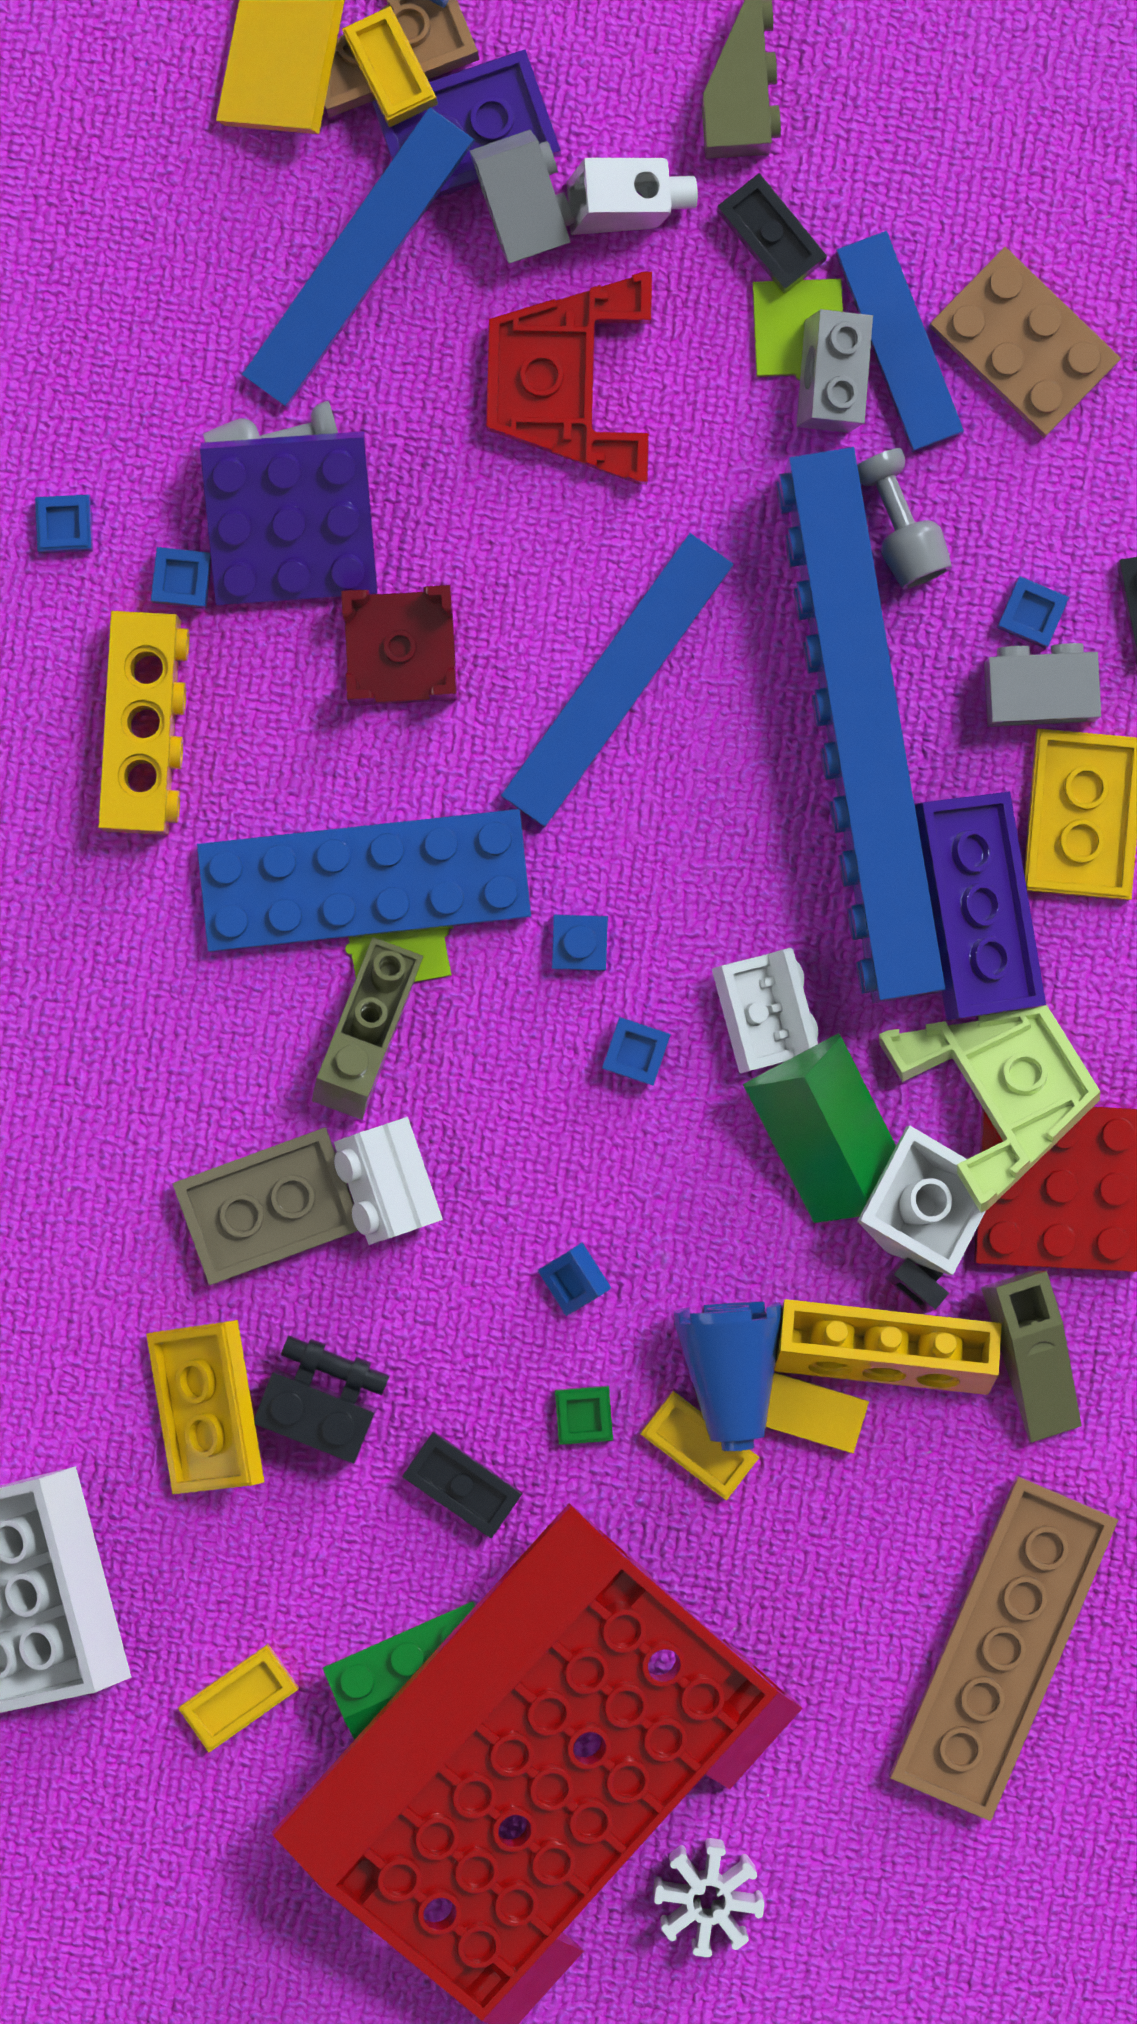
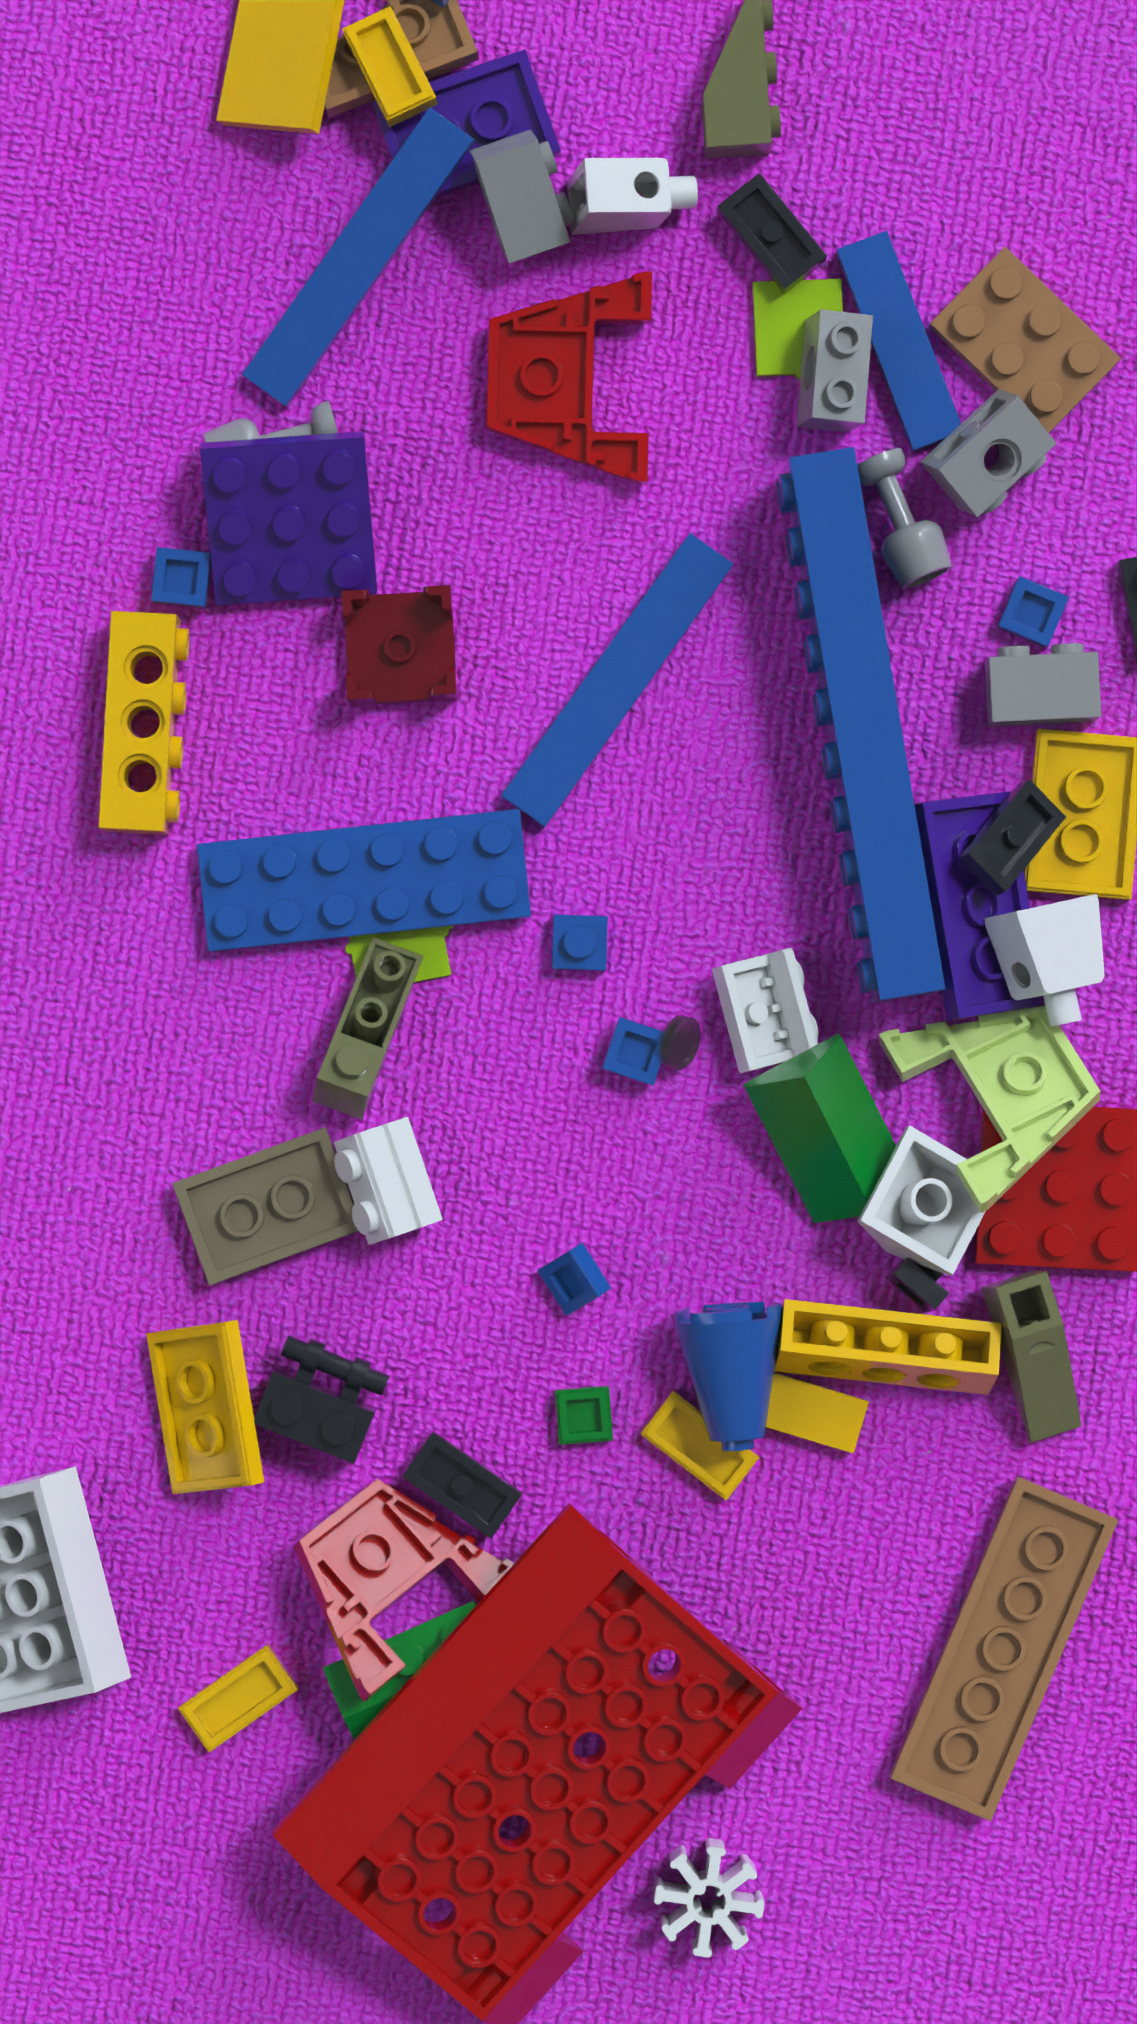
(64, 523): blue tile -> none
(372, 1558): none -> wing
(680, 1042): none -> clear smoke piece
(959, 458): none -> light grey brick
(1012, 837): none -> black plate
(1050, 953): none -> white torso

